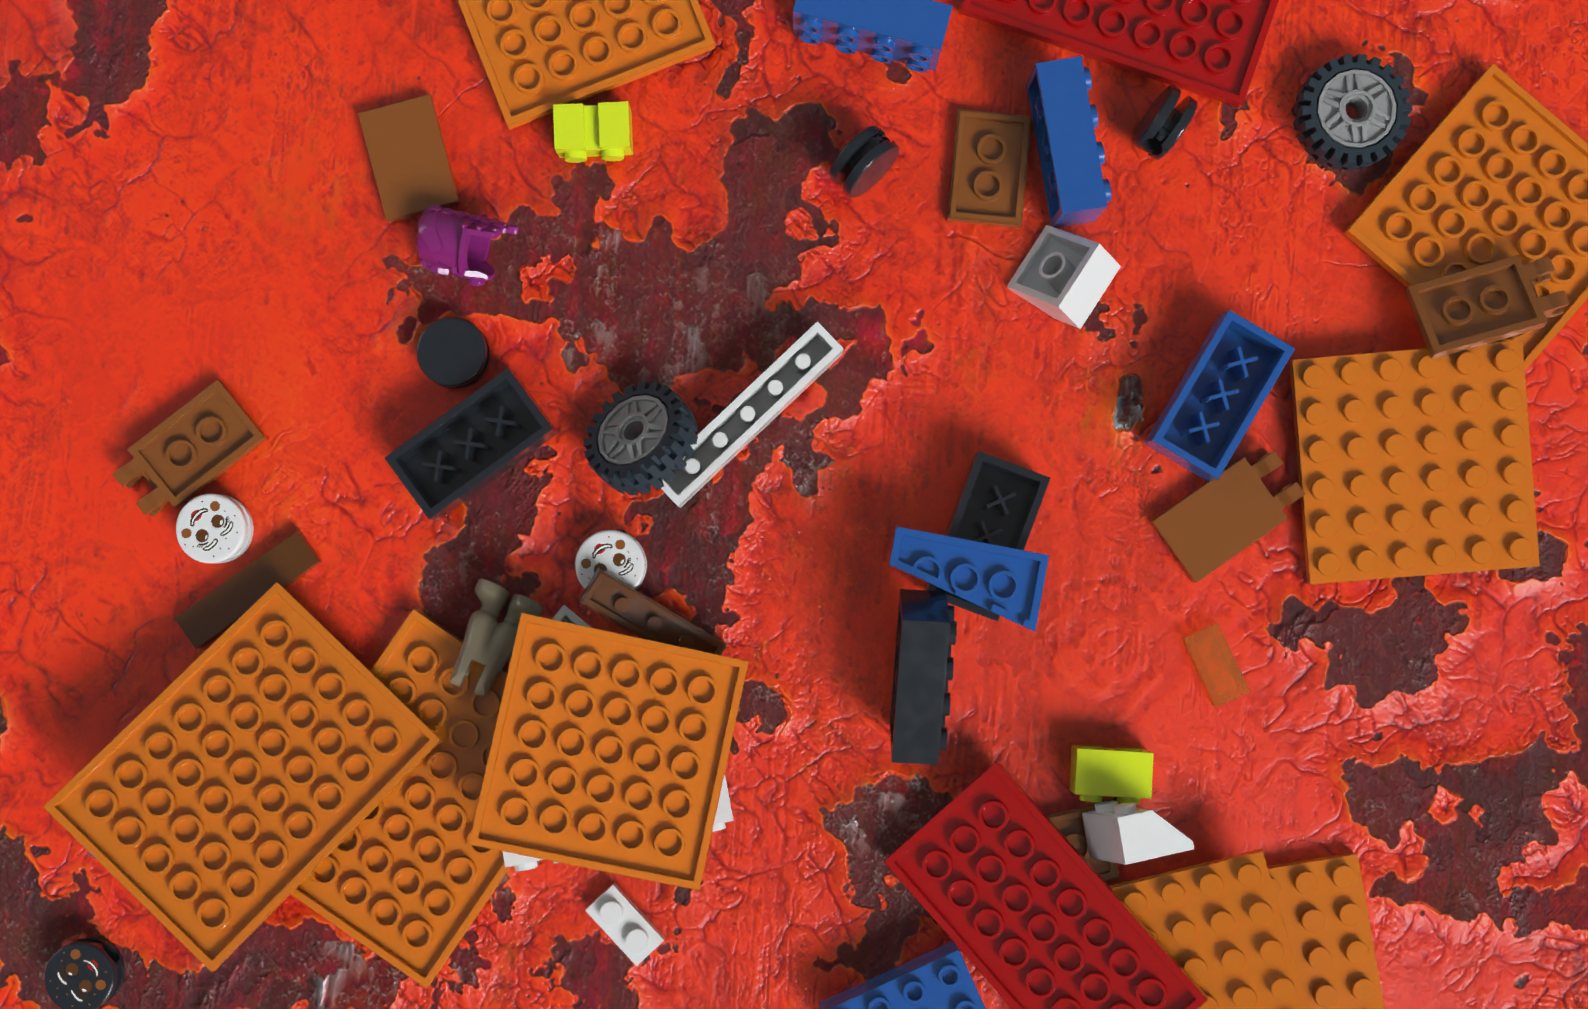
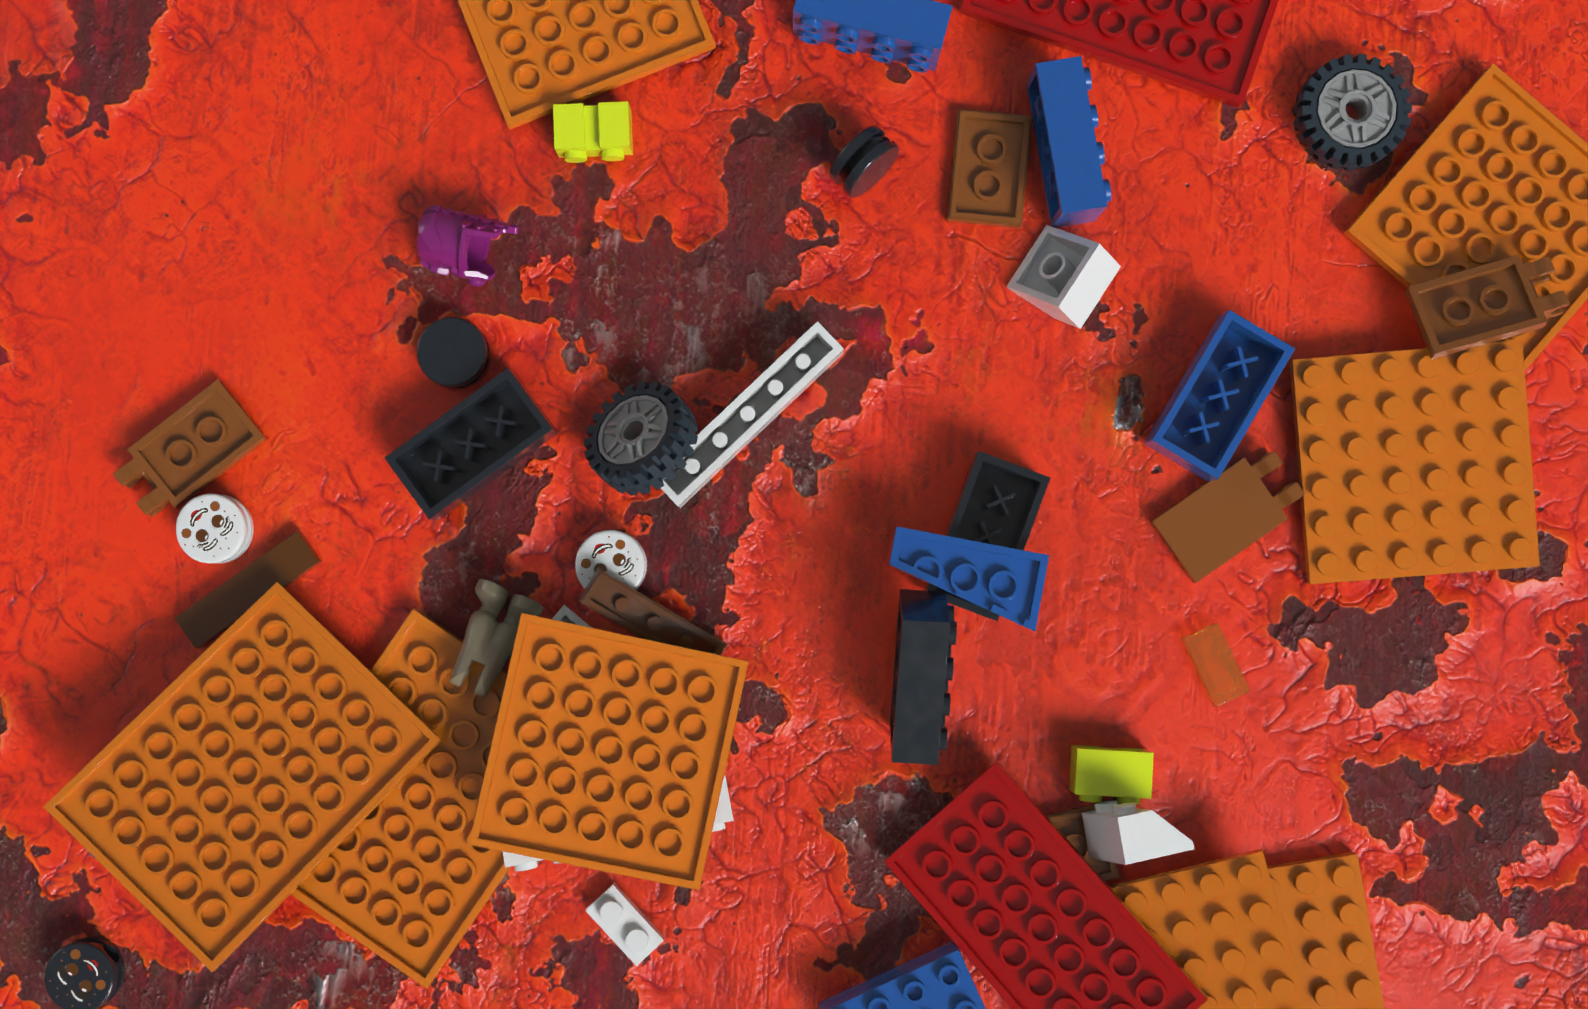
(409, 157): dark orange tile -> none
(1163, 123): black head -> none

